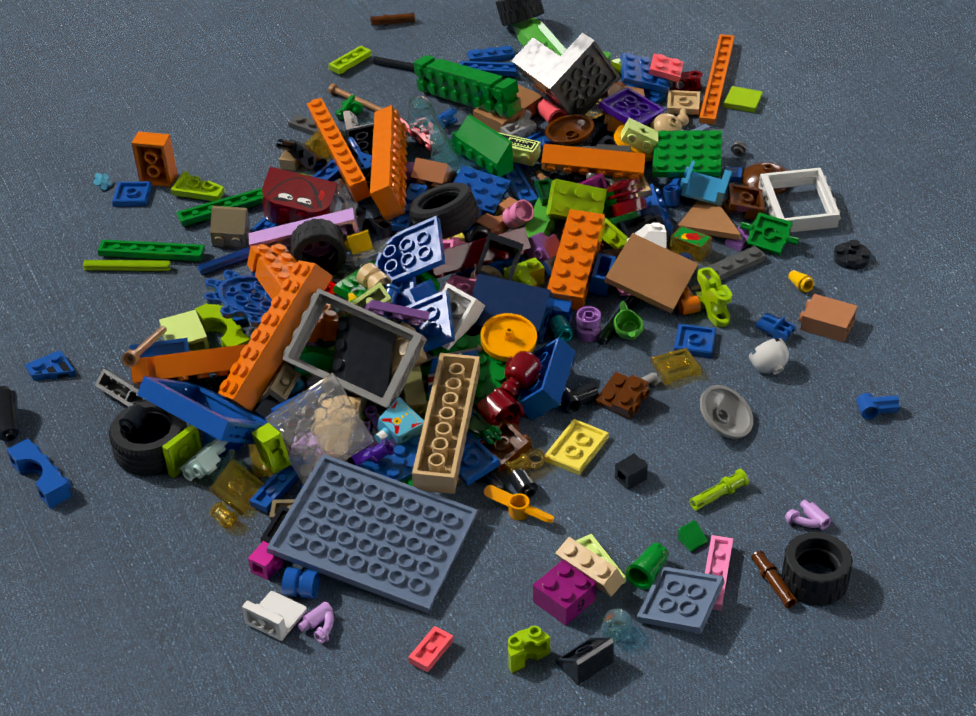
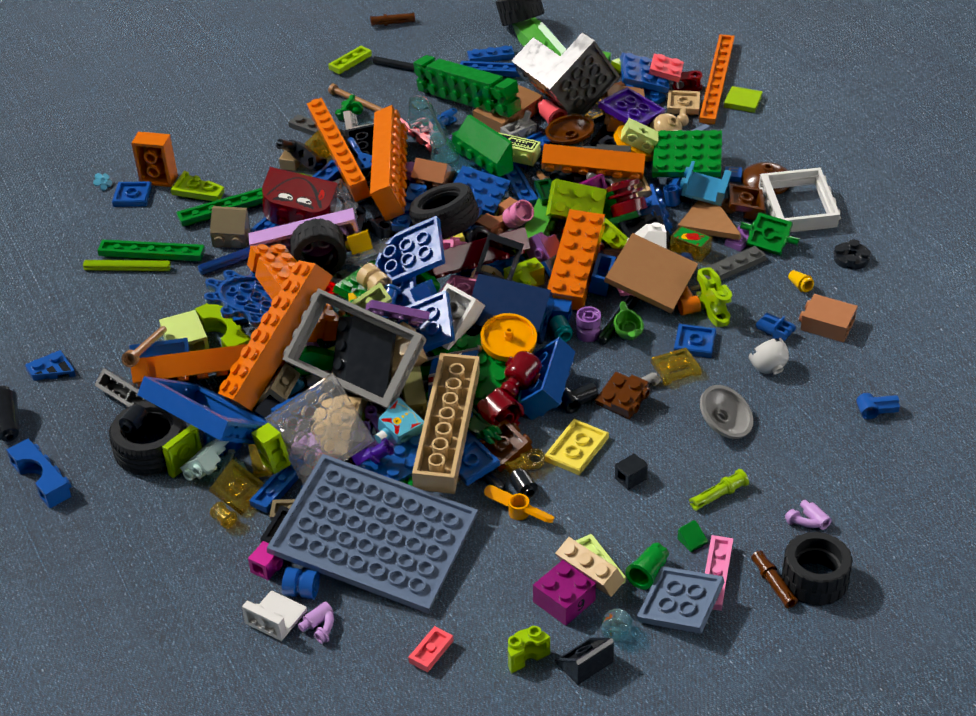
(738, 148): flat silver plate -> none

